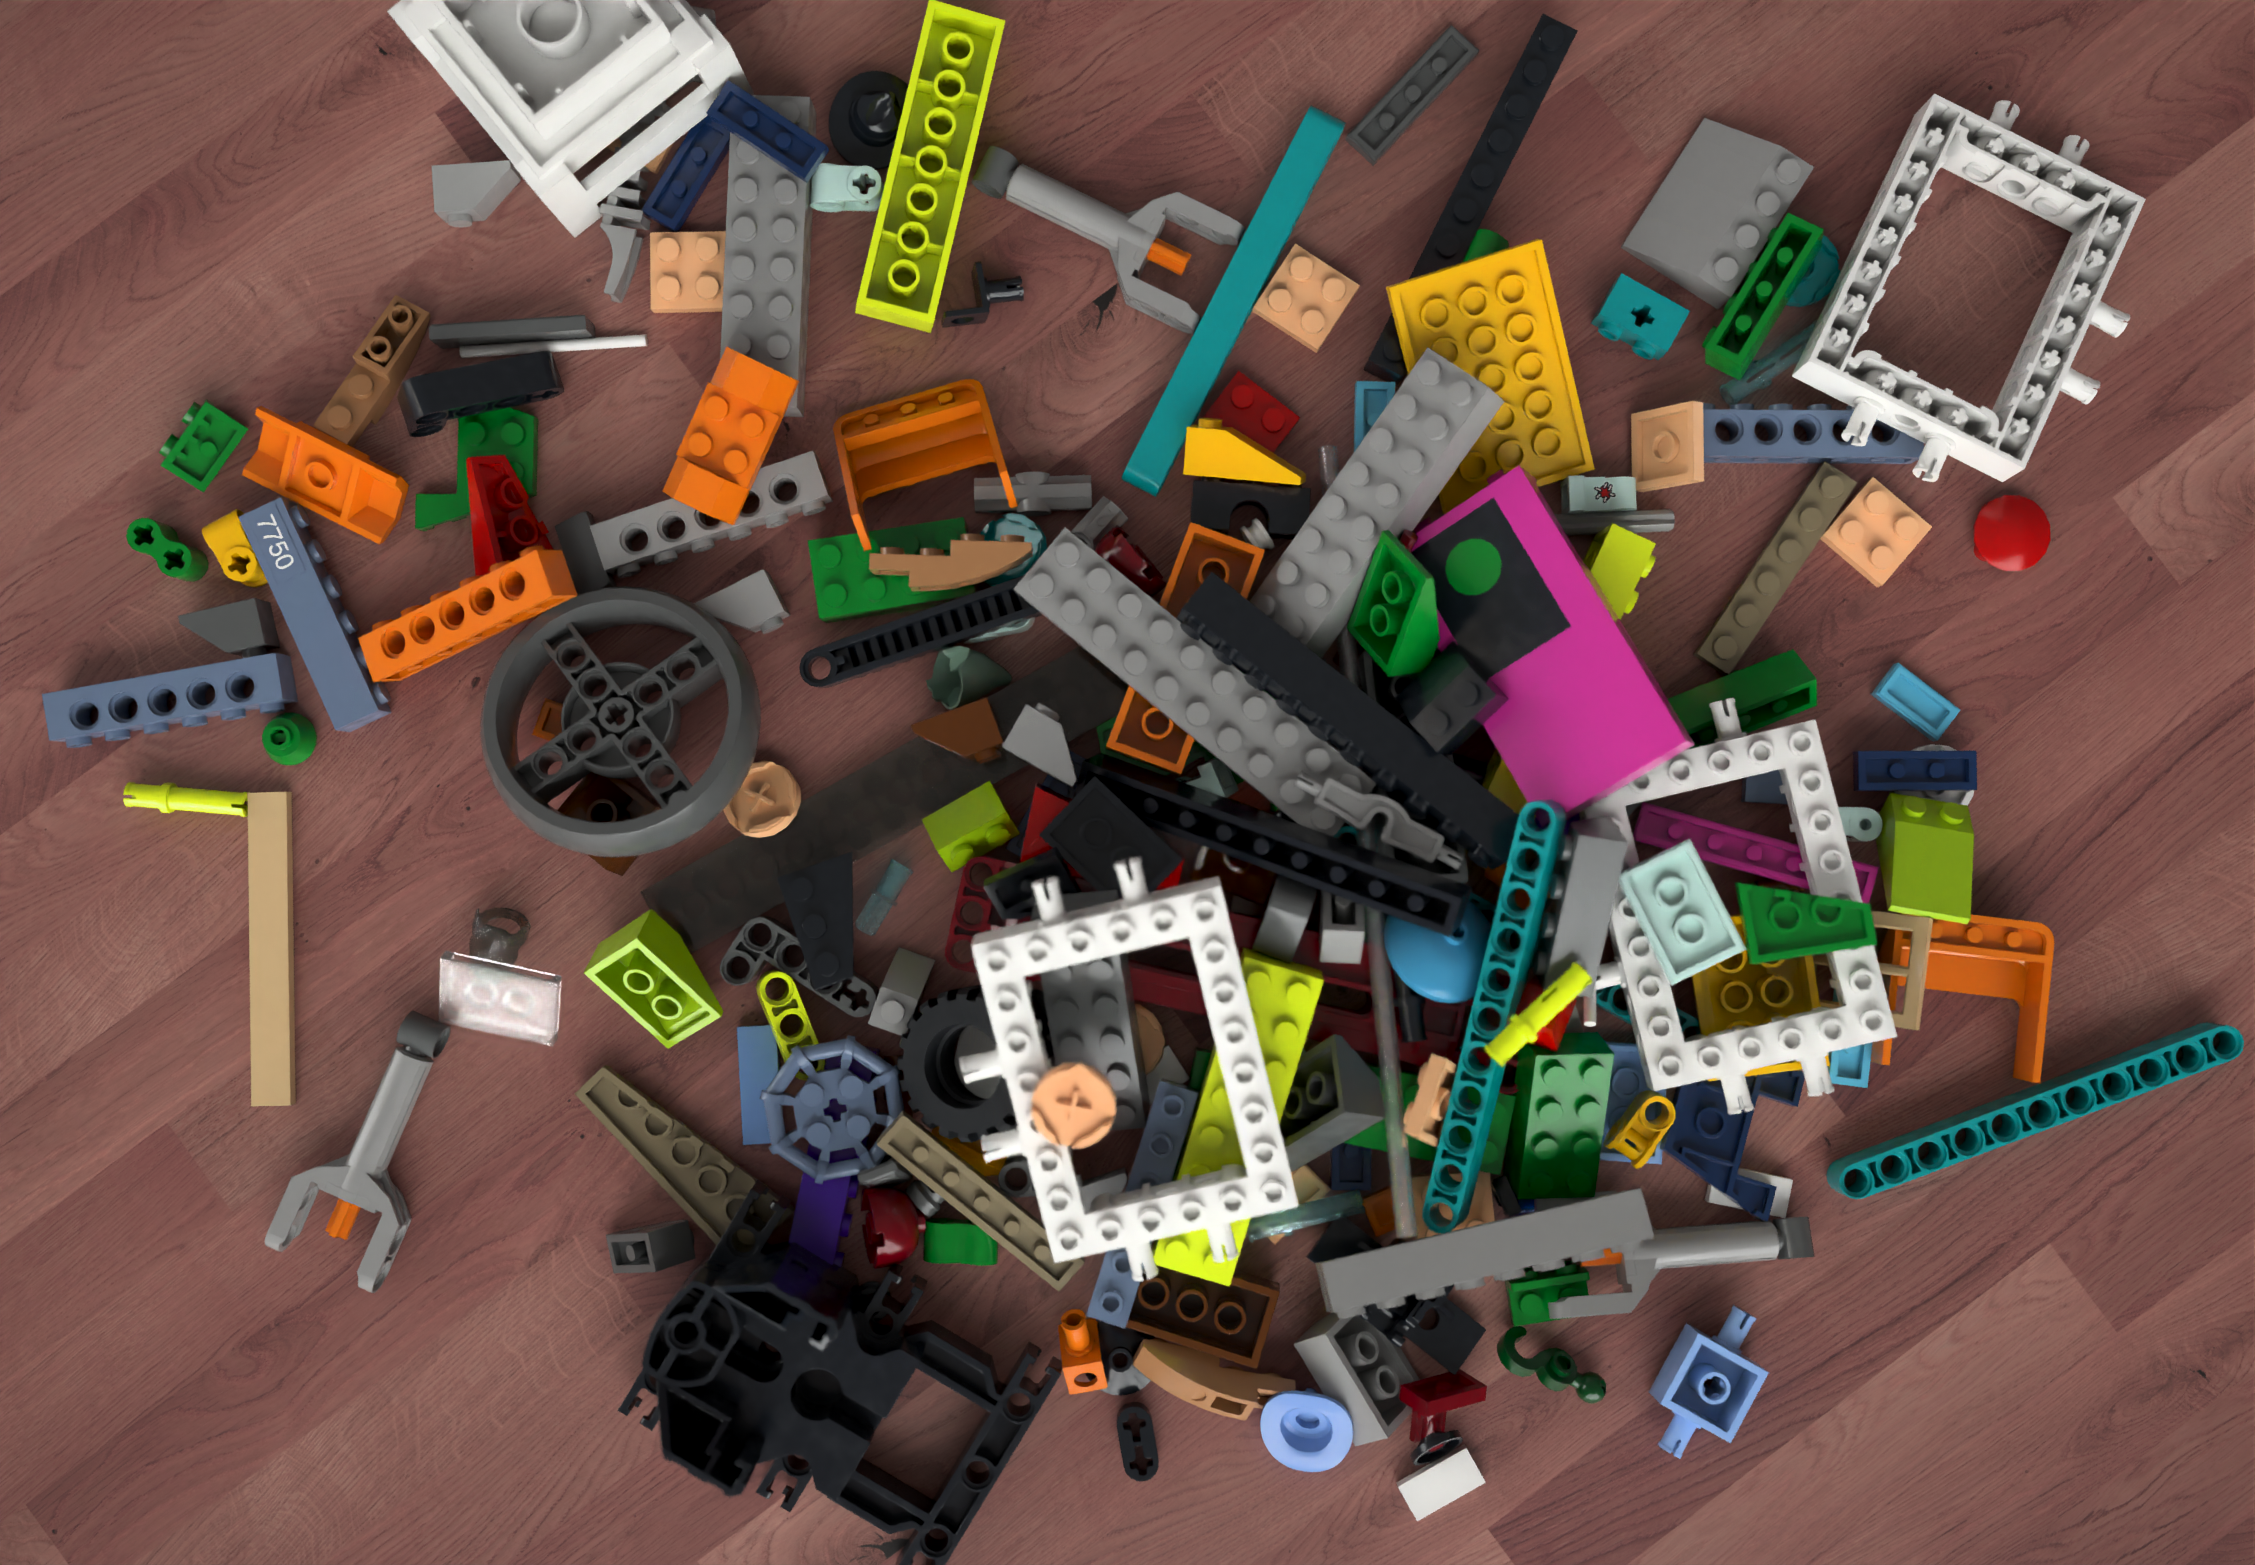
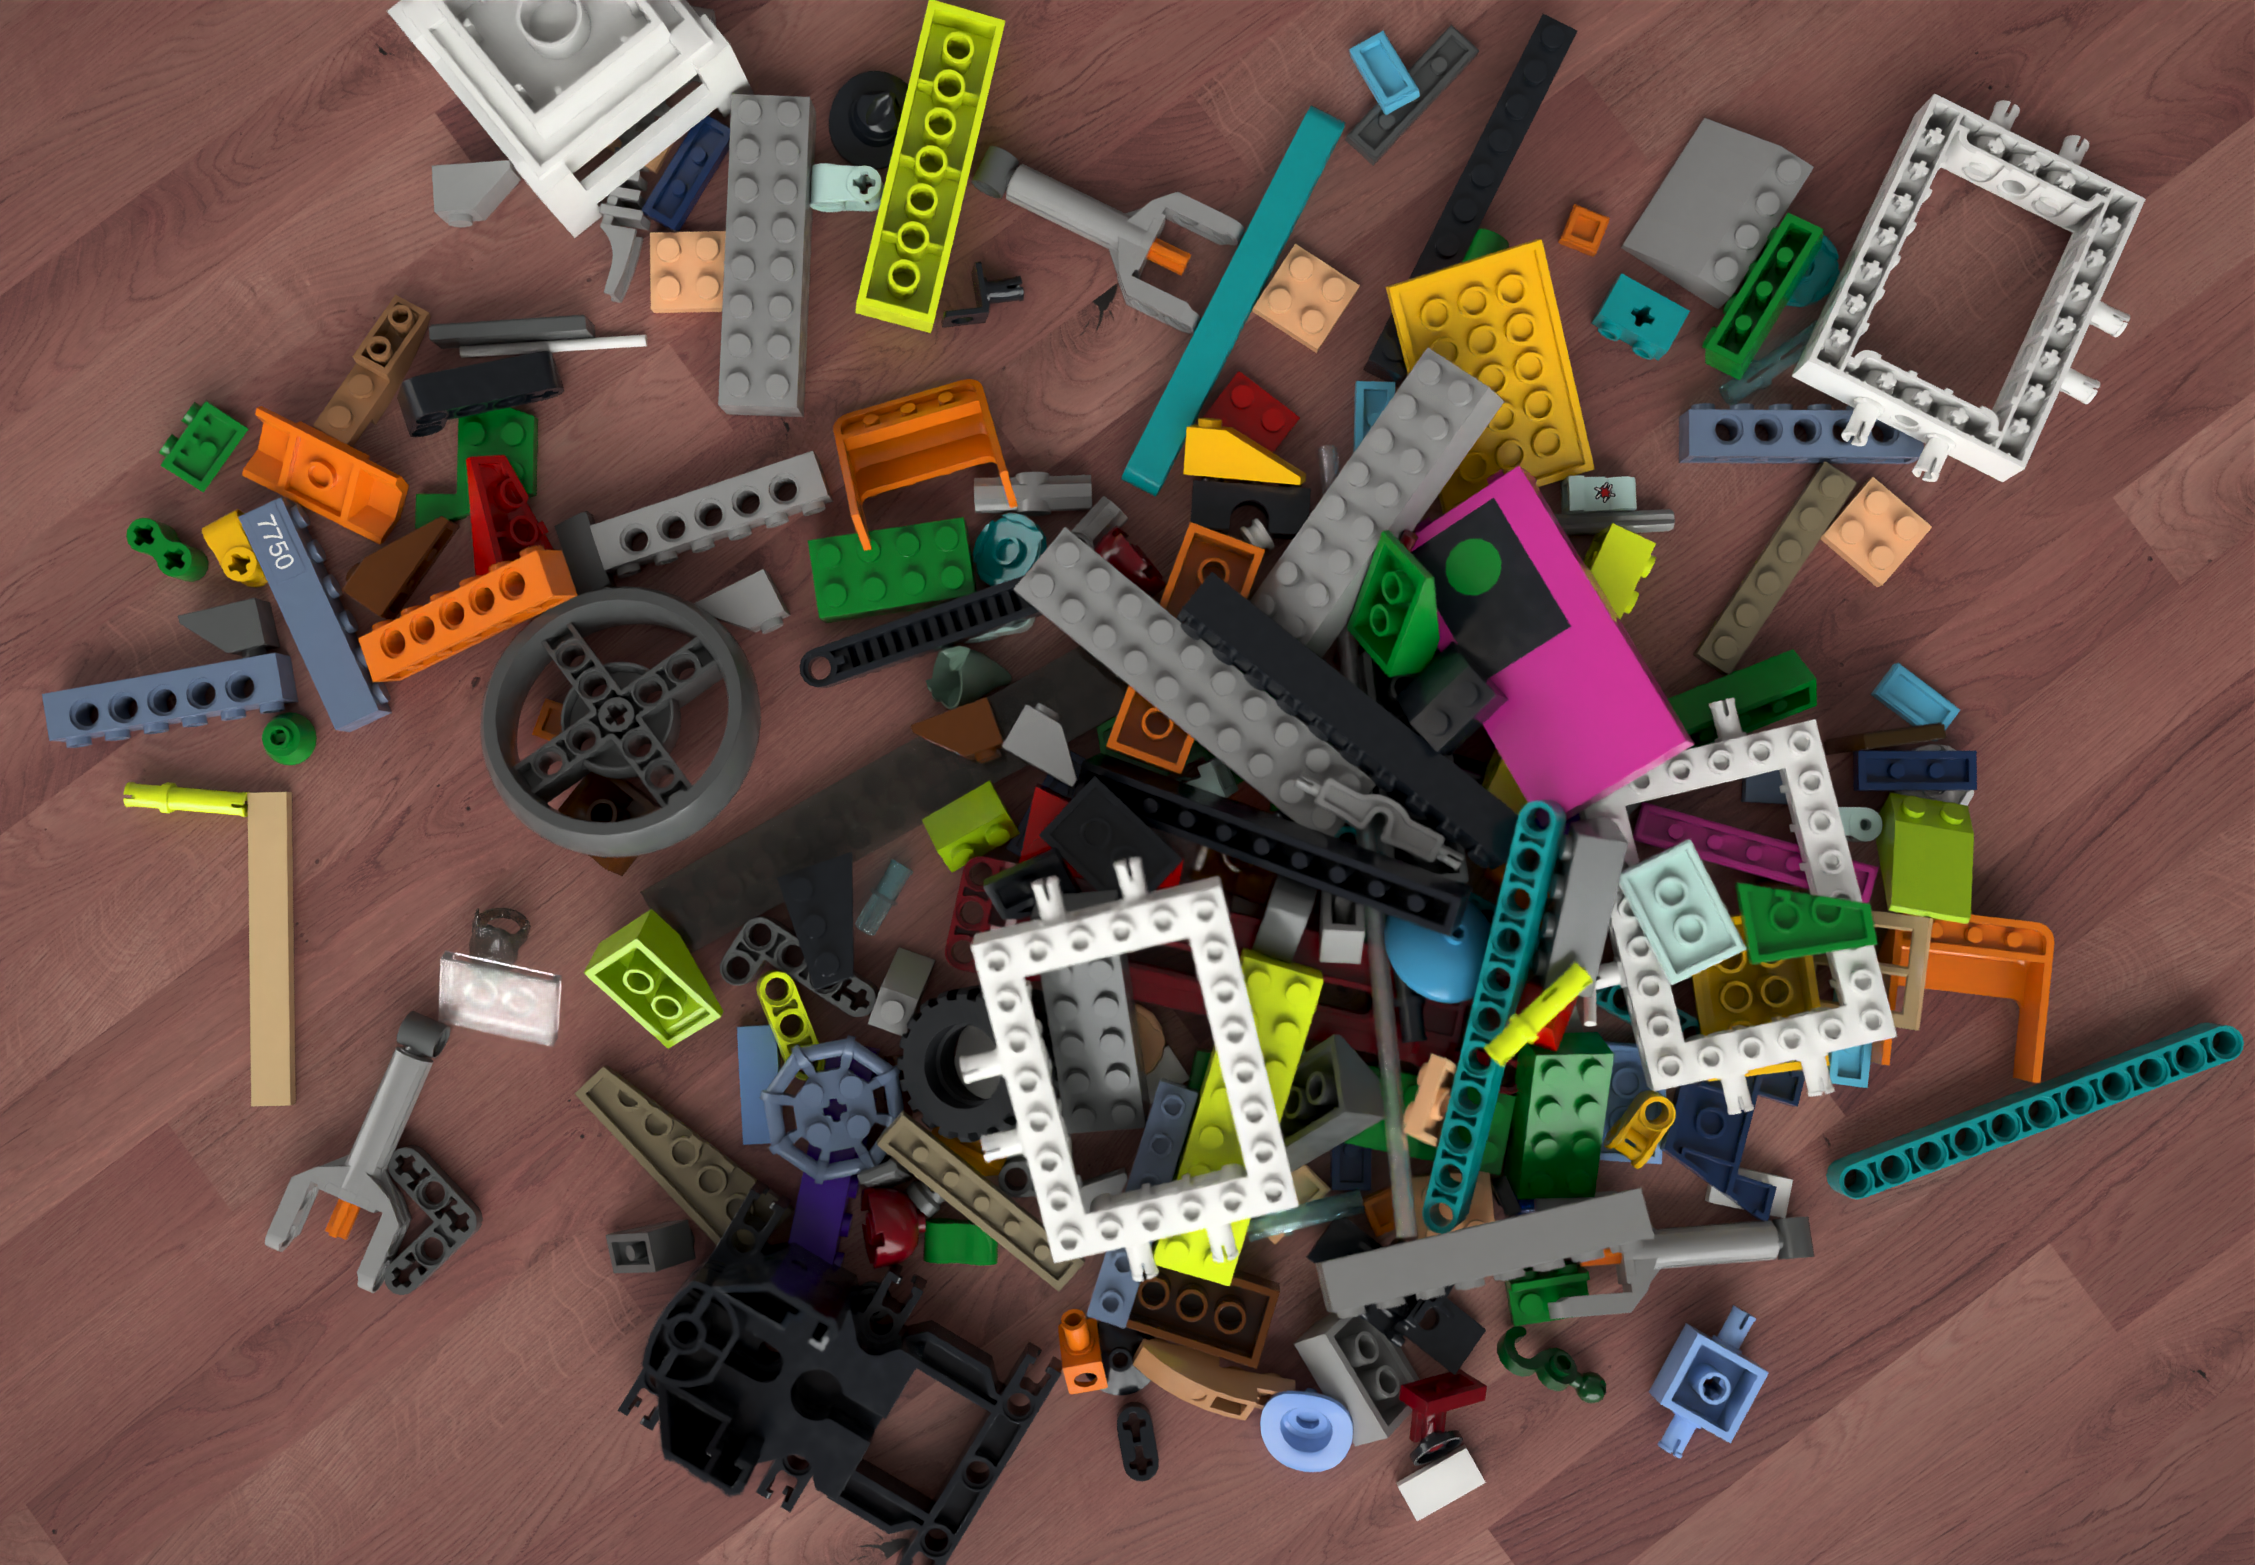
(393, 573): none -> reddish brown slope
(443, 1225): none -> dark grey beam
(729, 436): orange piece -> none
(764, 801): light nougat tile -> none
(767, 131): dark blue plate -> none
(969, 562): medium nougat slope -> none
(1073, 1105): light nougat tile -> none
(1384, 73): none -> medium azure tile
(1584, 230): none -> orange tile
(1668, 446): light nougat plate -> none
(1885, 738): none -> dark brown tile
(2011, 533): red dish -> none

